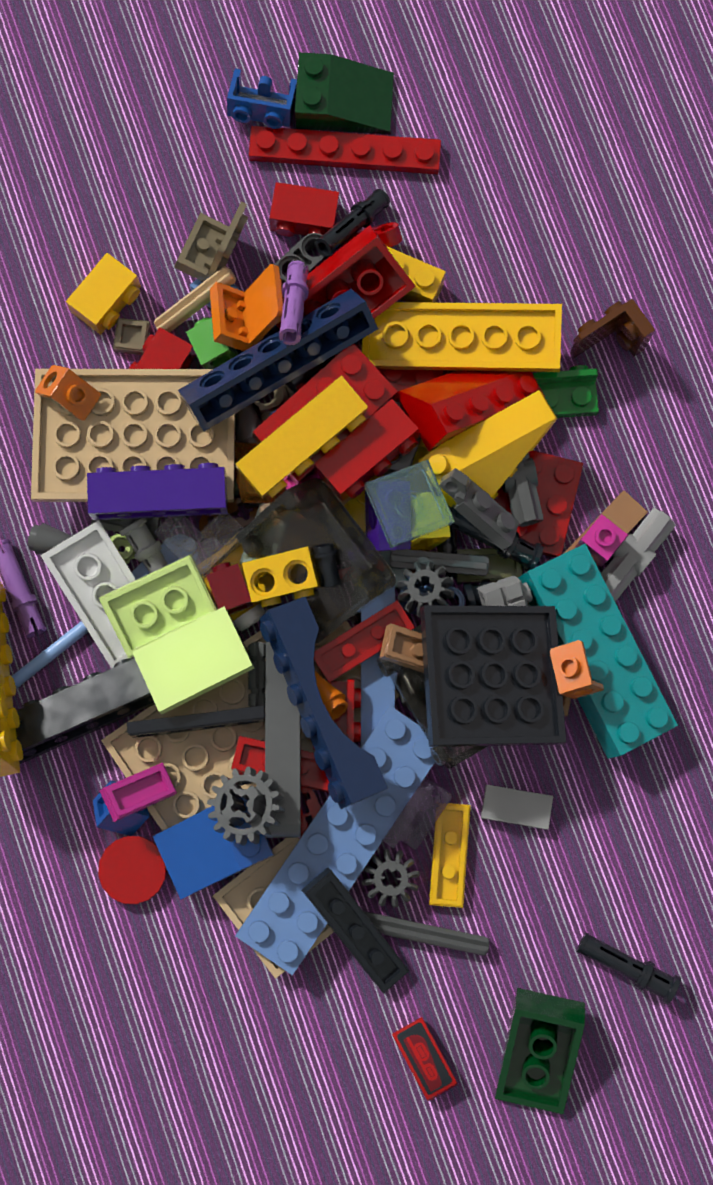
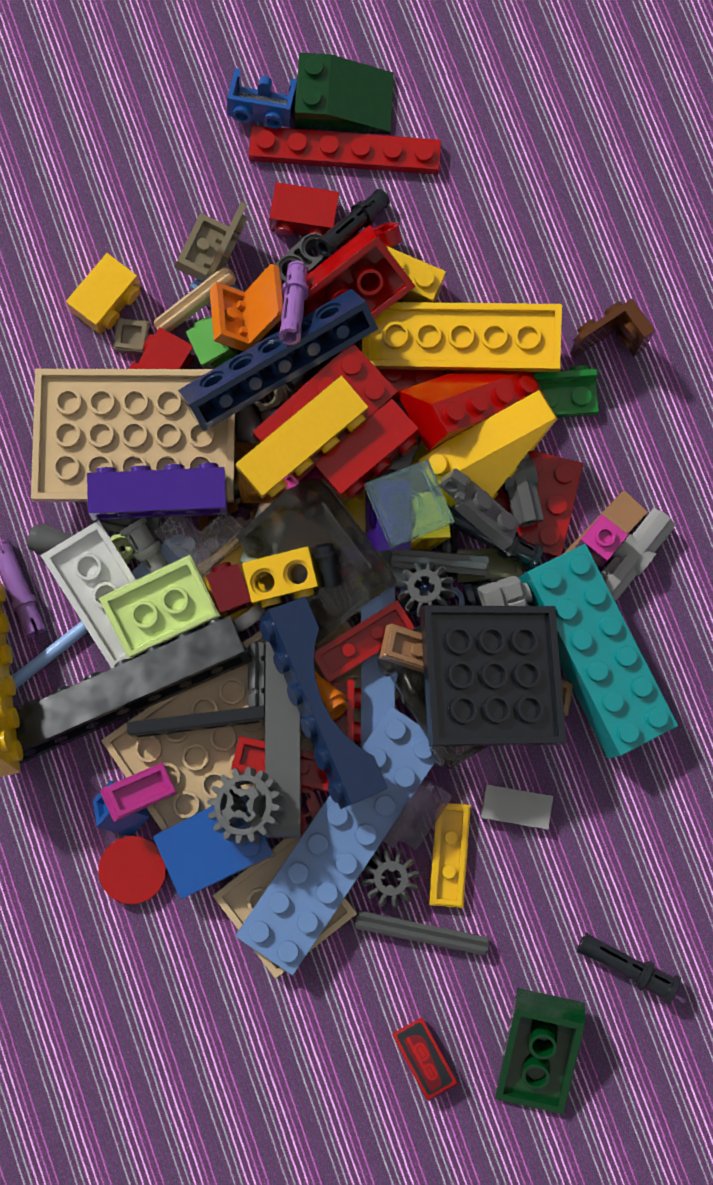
(69, 391): orange bracket -> none
(193, 660): yellowish green tile -> none
(355, 930): black tile -> none
(573, 671): orange bracket -> none

